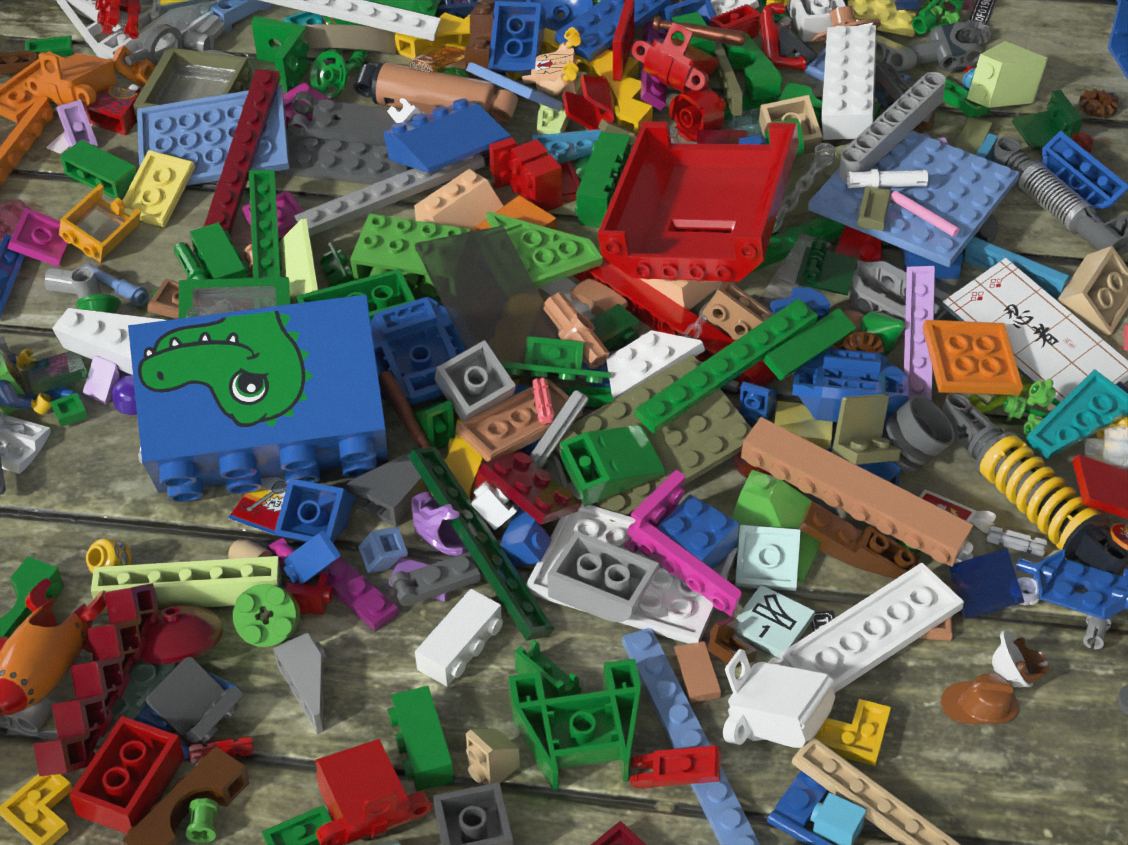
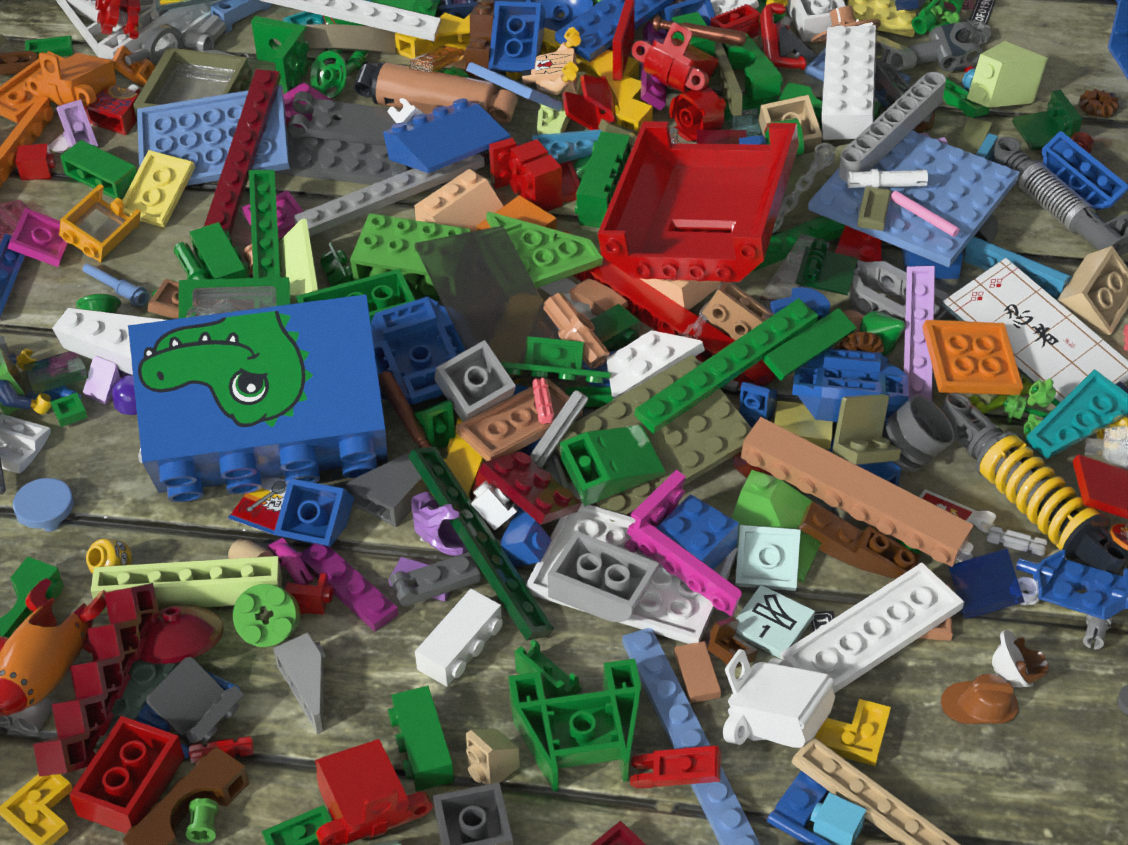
(35, 162): none -> red brick
(43, 504): none -> medium blue tile
(80, 281): light grey piece -> none
(311, 559): slope -> none
(382, 549): medium blue brick -> none

